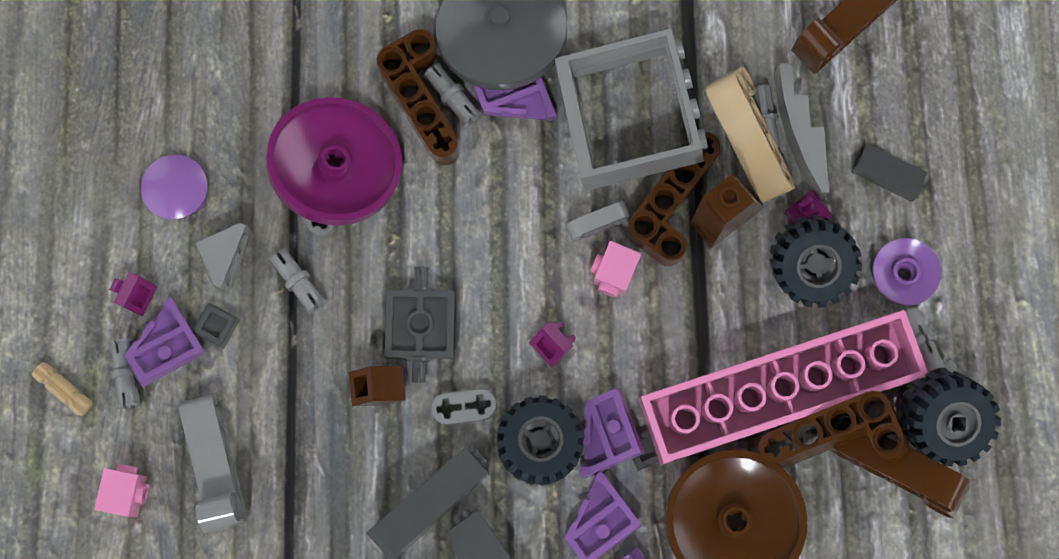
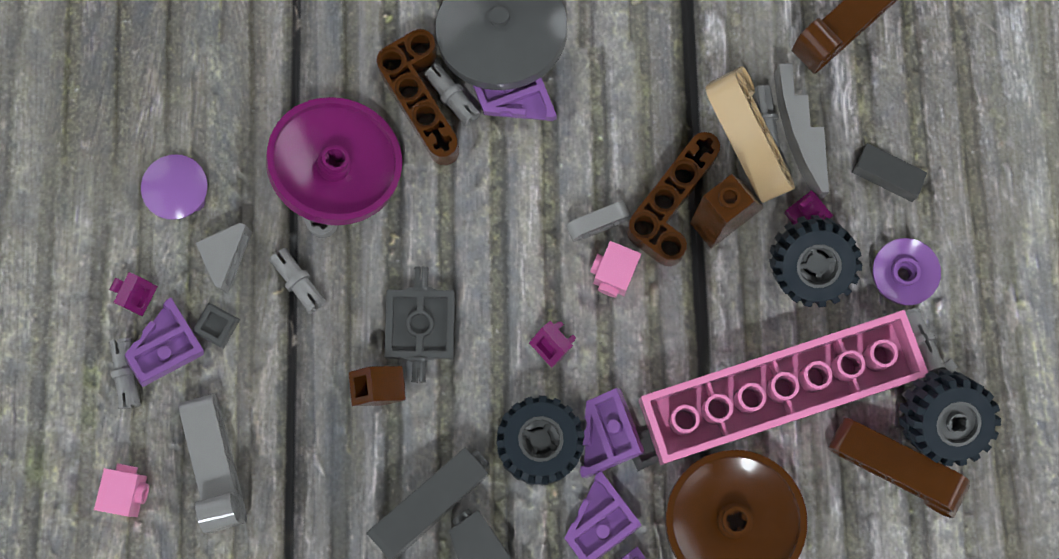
(62, 388): tan axle -> none
(463, 398): light grey beam -> none
(618, 55): light grey window -> none
(830, 438): reddish brown beam -> none

